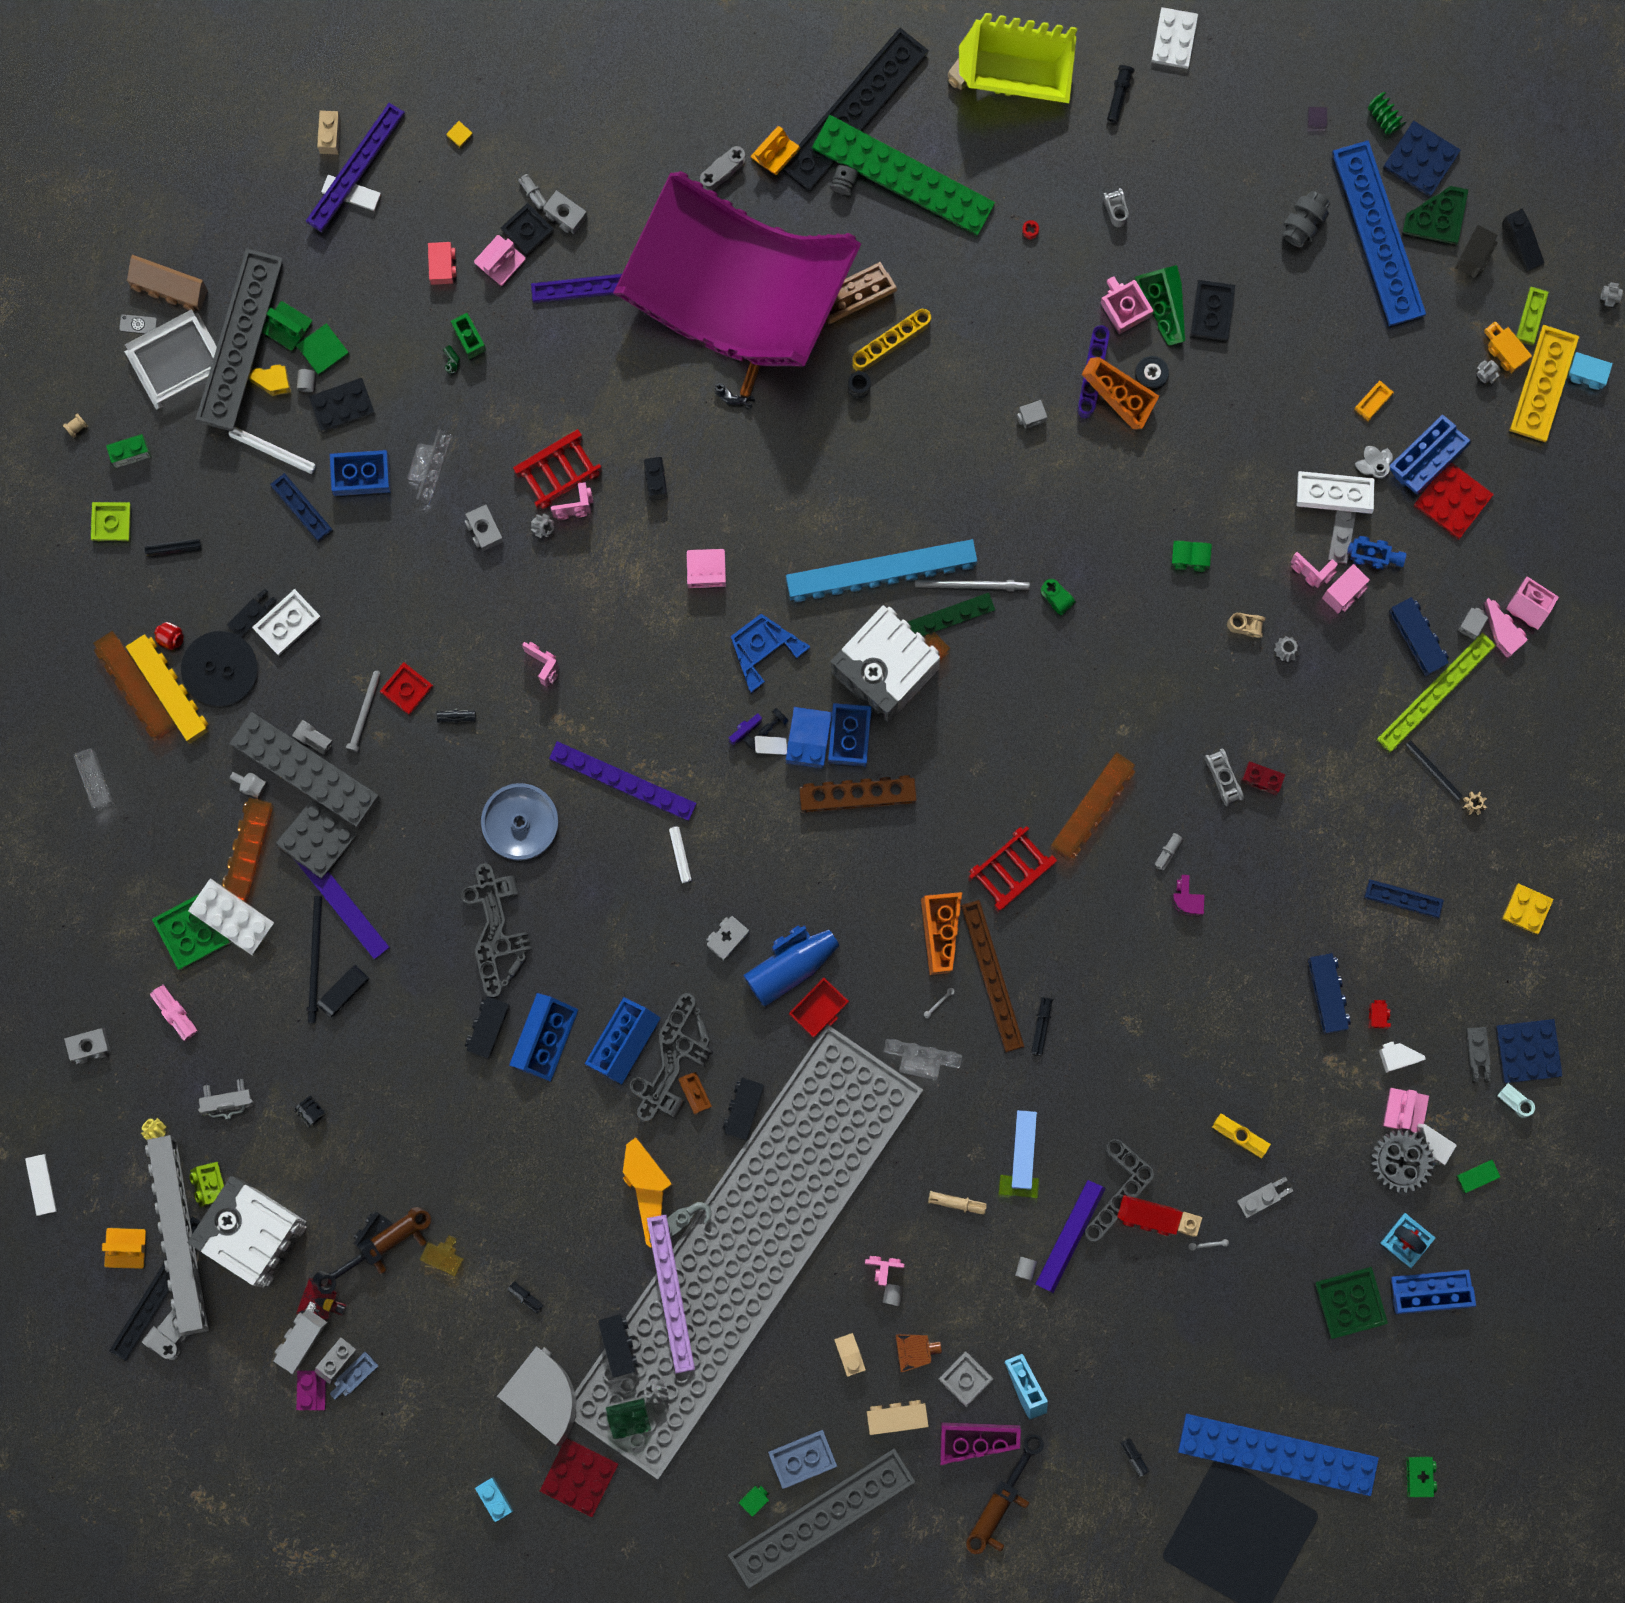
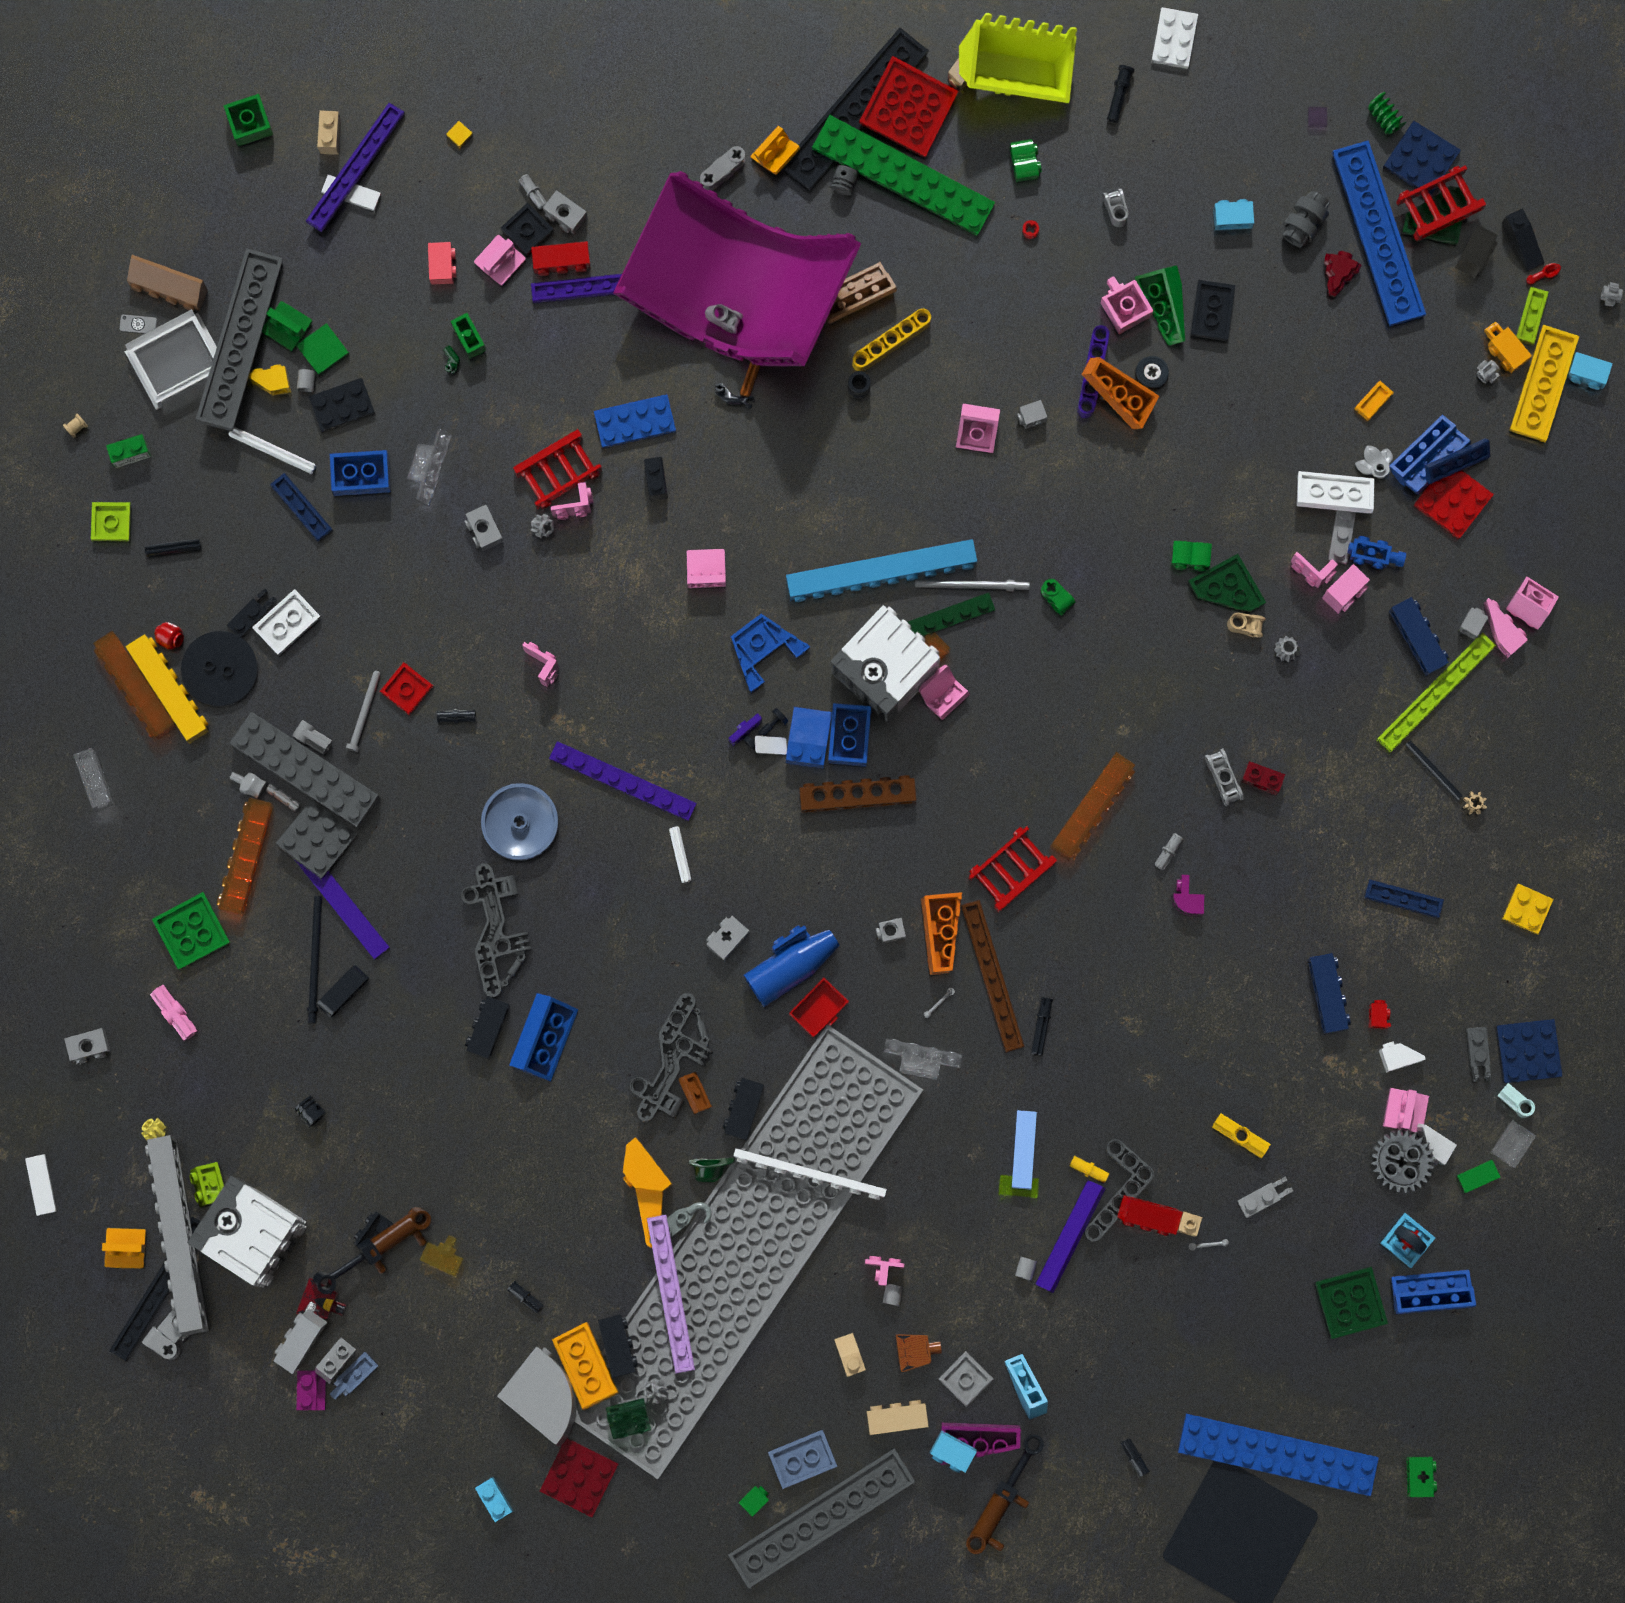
(225, 1102): light grey piece -> none
(231, 916): white plate -> none
(248, 120): none -> green brick
(283, 797): none -> light grey axle
(561, 258): none -> red brick
(585, 1366): none -> light orange tile
(622, 1040): blue slope -> none
(634, 421): none -> blue plate
(709, 1169): none -> dark green piece
(727, 319): none -> light grey piece
(802, 1172): none -> white plate
(895, 923): none -> light grey brick
(908, 106): none -> red plate
(943, 692): none -> bright pink bracket
(952, 1452): none -> medium azure brick
(957, 1203): tan axle -> none
(978, 428): none -> bright pink slope
(1024, 160): none -> green brick
(1089, 1169): none -> yellow pin
(1228, 586): none -> dark green plate
(1233, 215): none -> medium azure brick
(1340, 270): none -> dark red rock
(1440, 221): none -> red fence
(1457, 461): none -> dark blue tile
(1513, 1144): none -> clear plate
(1548, 271): none -> red piece

